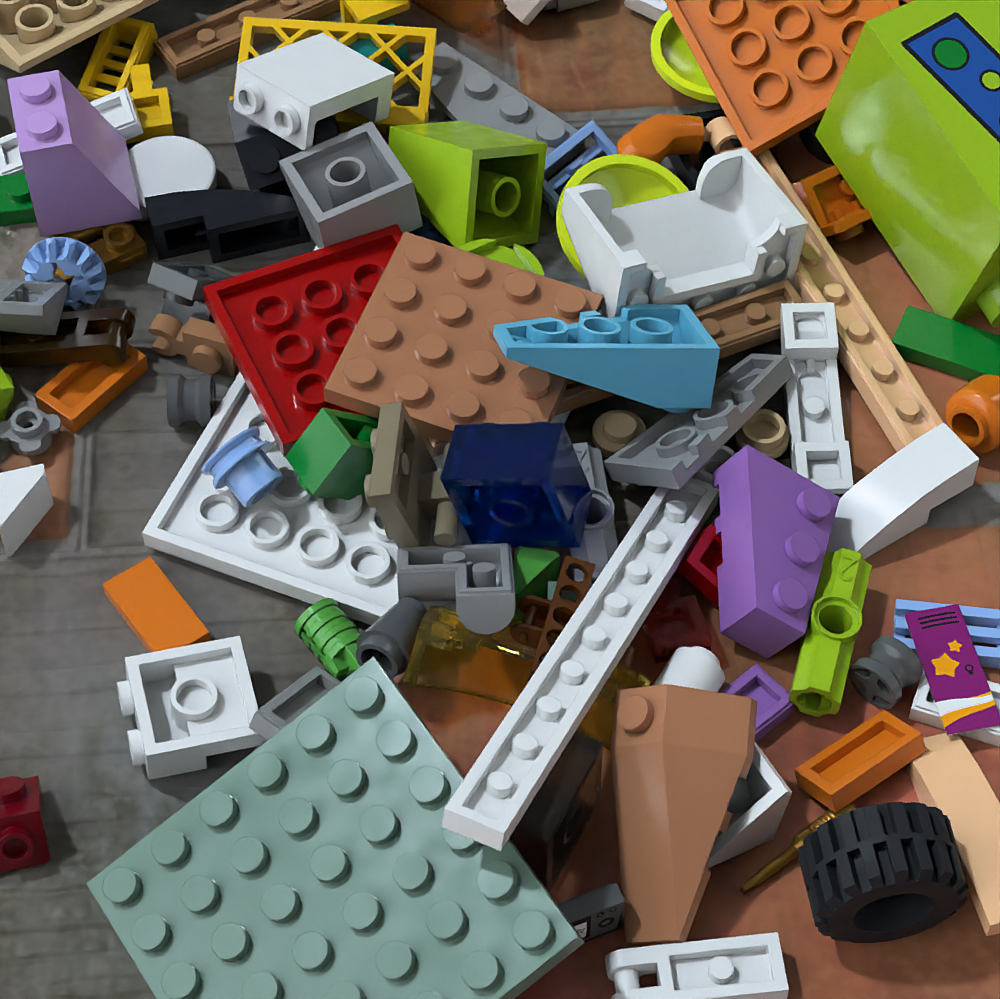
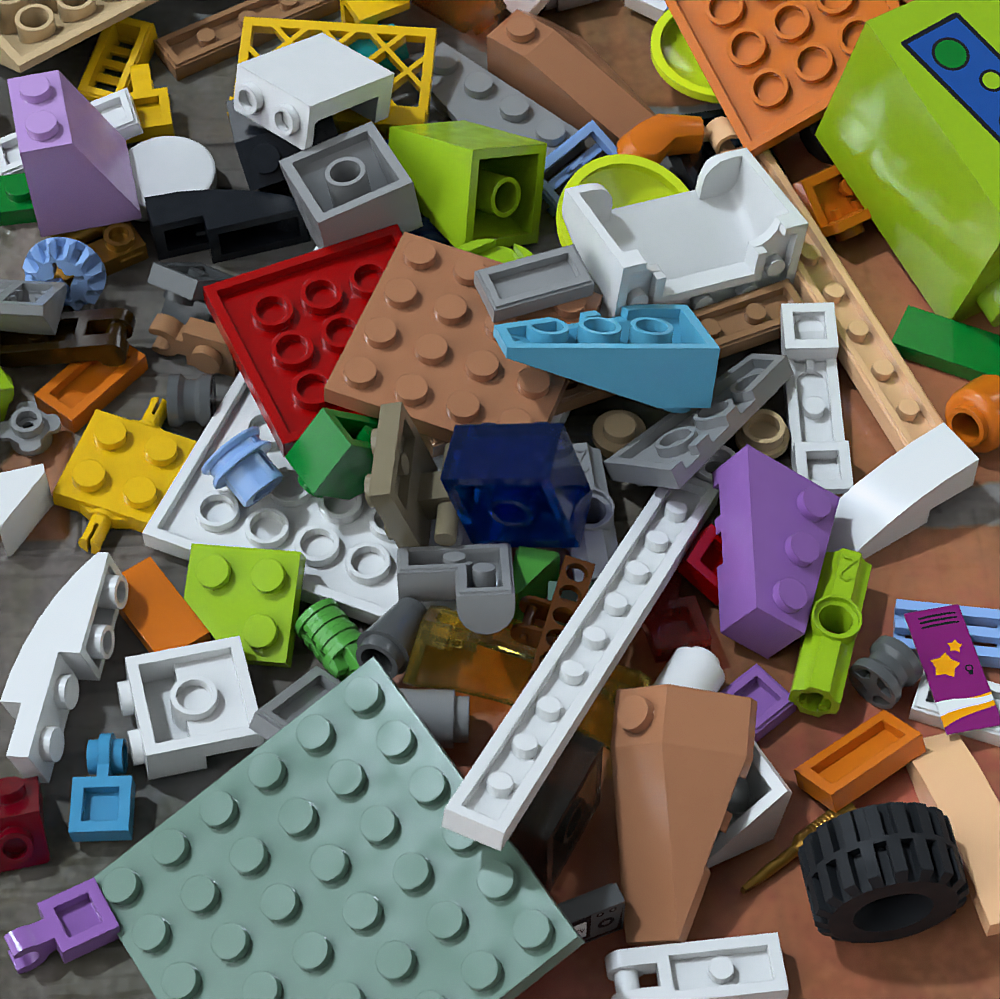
(61, 649): none -> white slope
(69, 922): none -> medium lavender plate
(103, 803): none -> dark azure plate
(121, 472): none -> yellow plate
(248, 596): none -> lime plate
(442, 713): none -> light grey brick
(533, 283): none -> light grey tile
(563, 74): none -> nougat wedge

